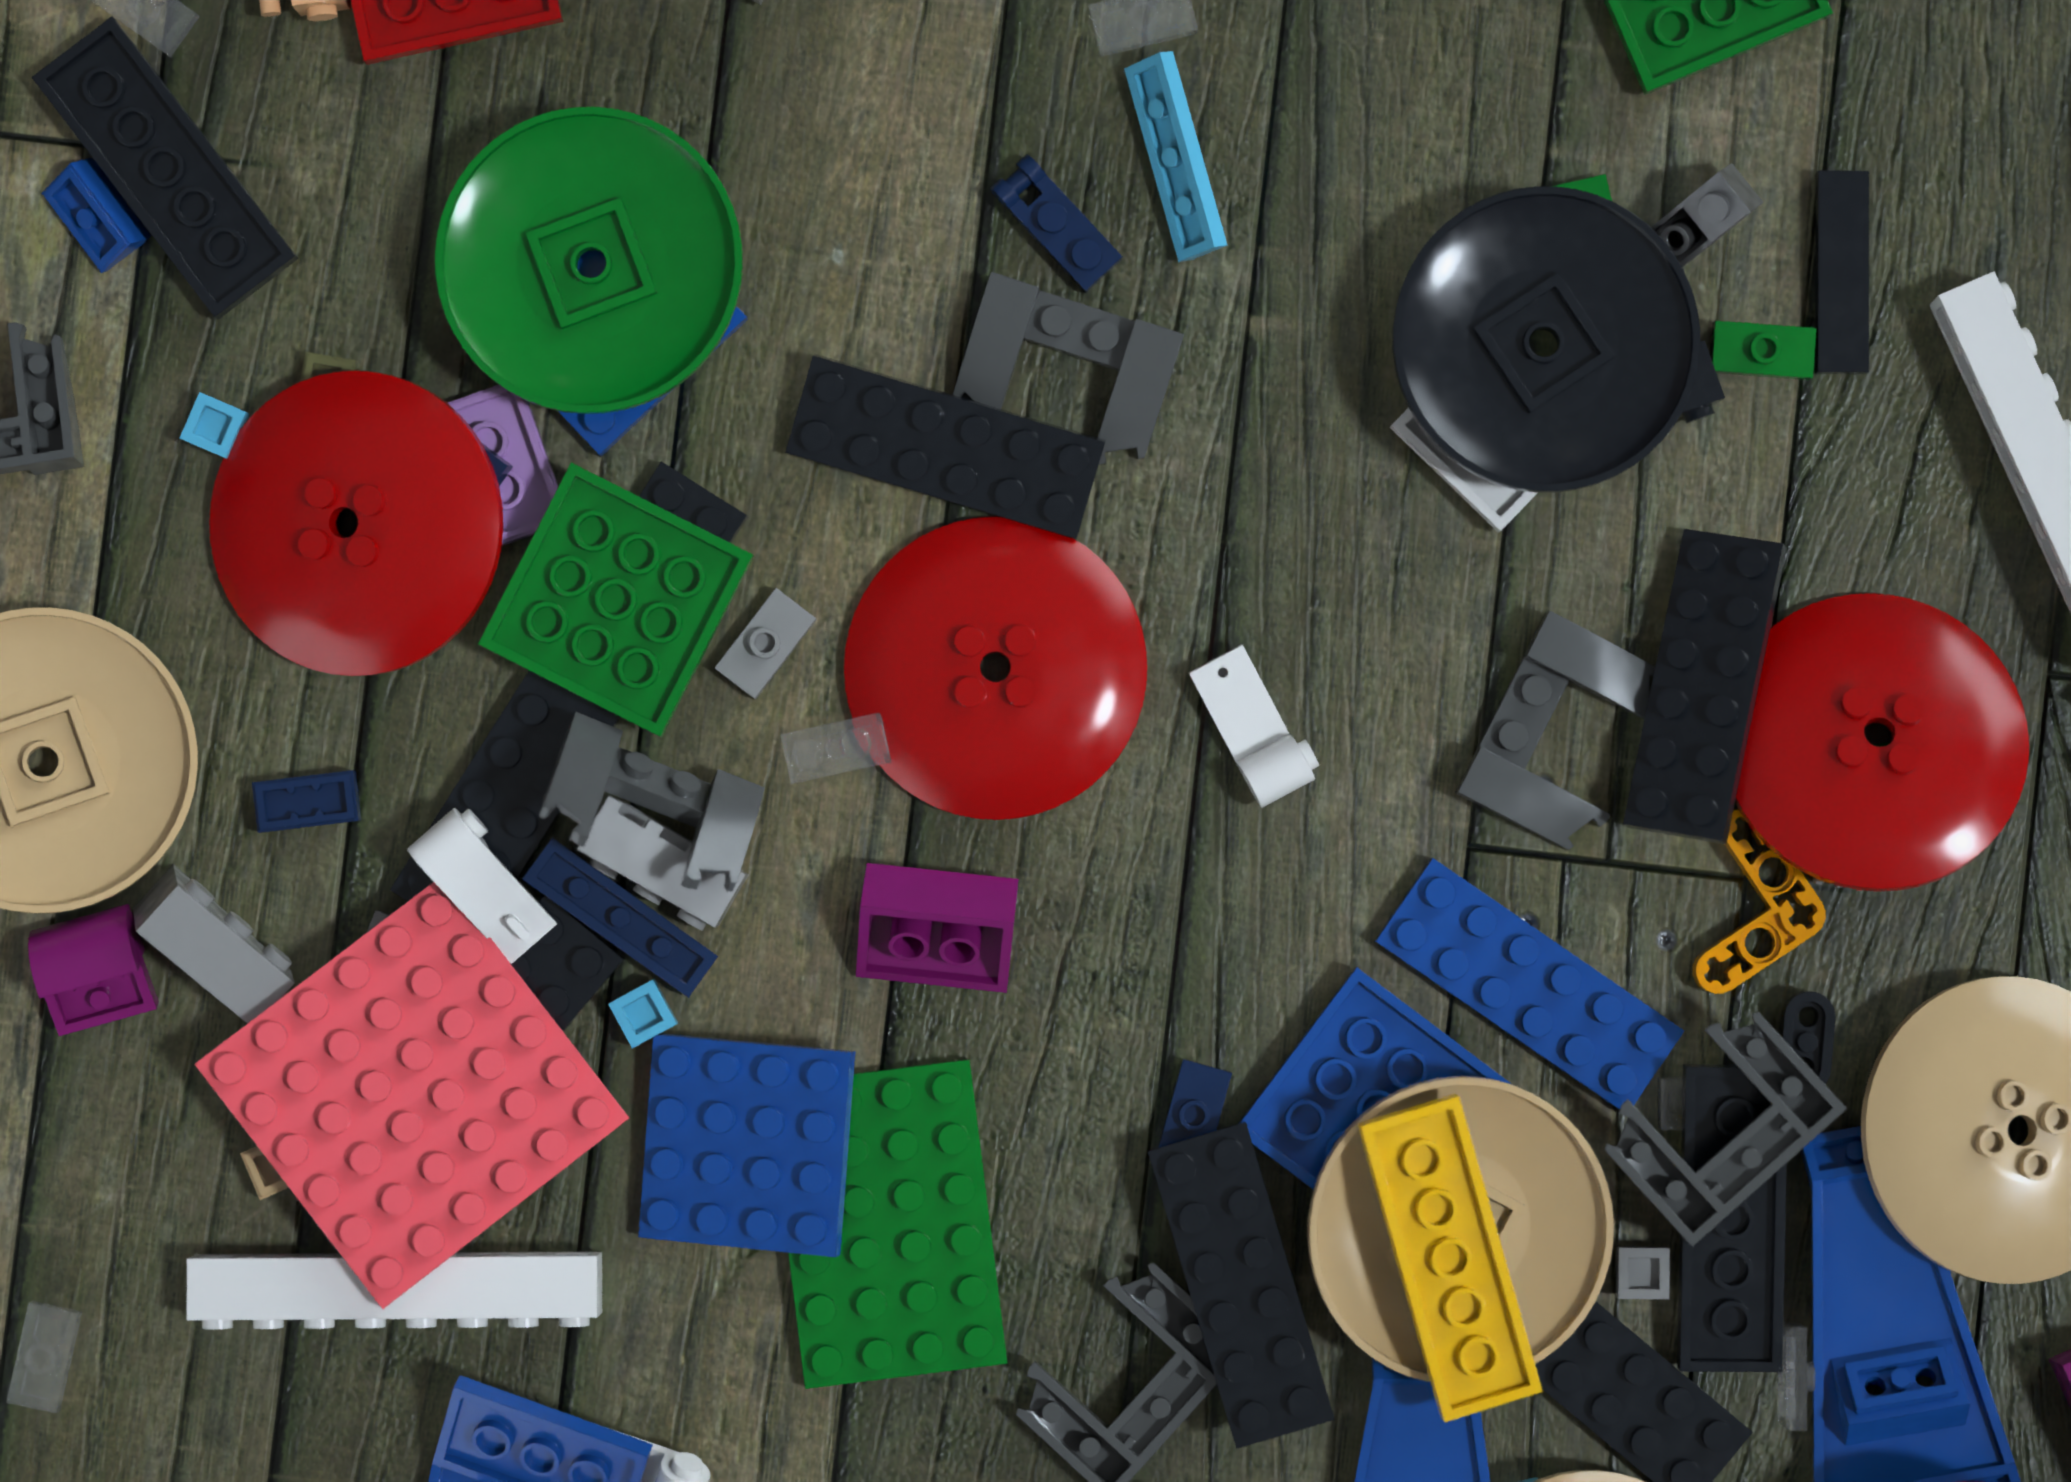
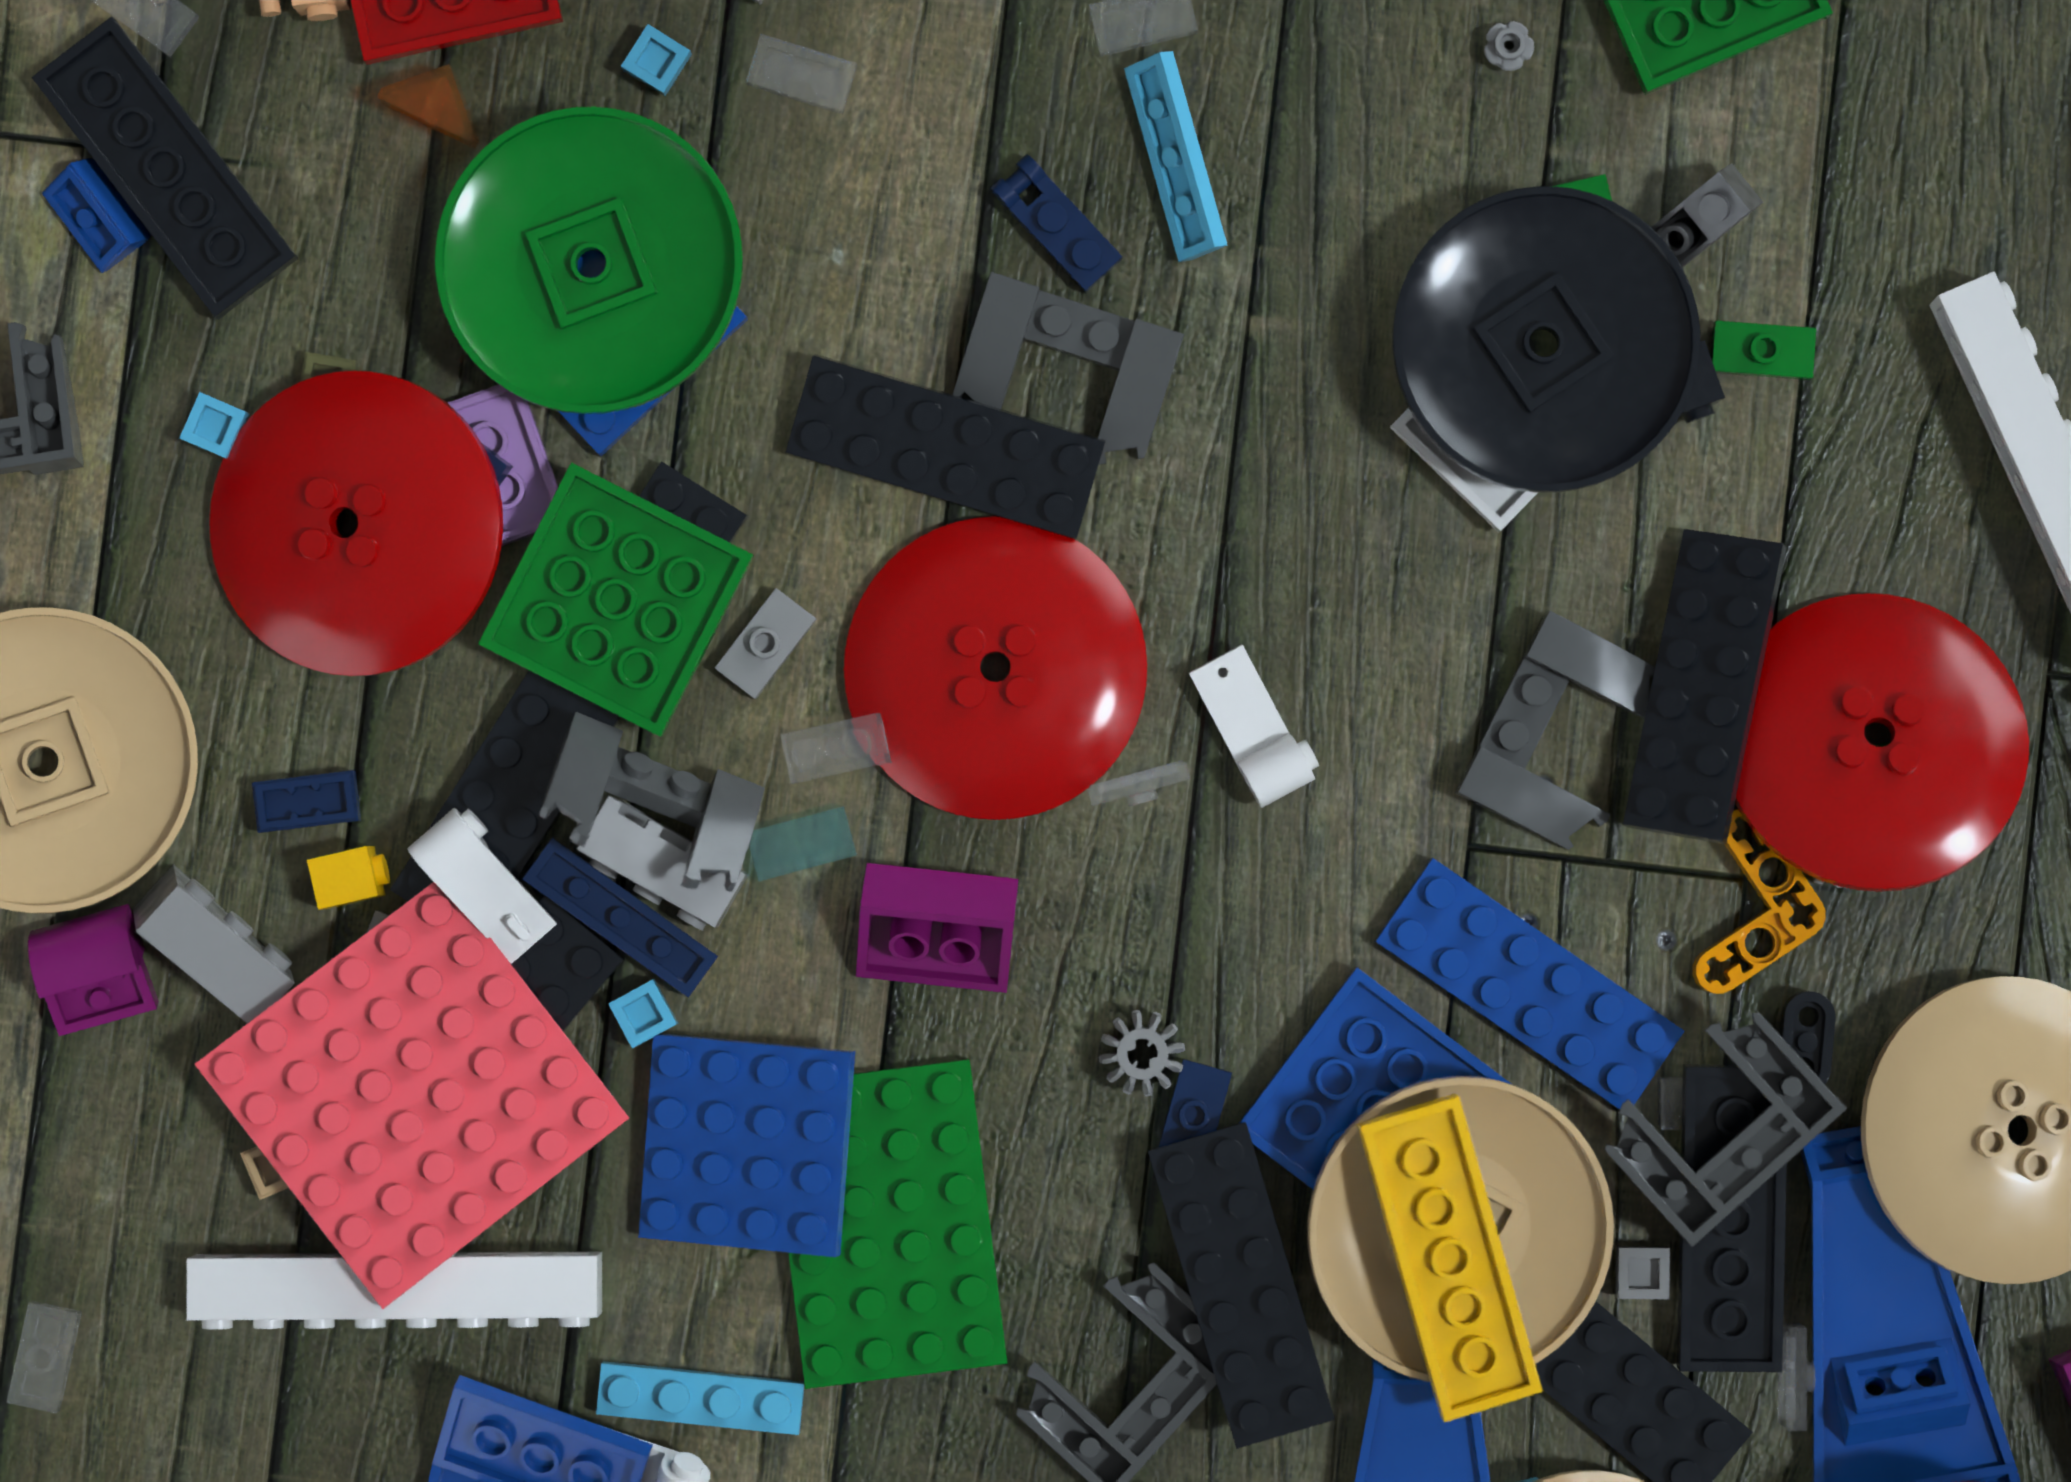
(348, 877): none -> yellow brick
(435, 102): none -> clear orange slope
(656, 60): none -> medium azure plate
(700, 1398): none -> medium azure plate
(801, 74): none -> clear plate
(802, 844): none -> clear light blue tile
(1138, 786): none -> clear plate
(1155, 1062): none -> light grey gear
(1508, 59): none -> light grey plate
(1842, 272): black tile -> none

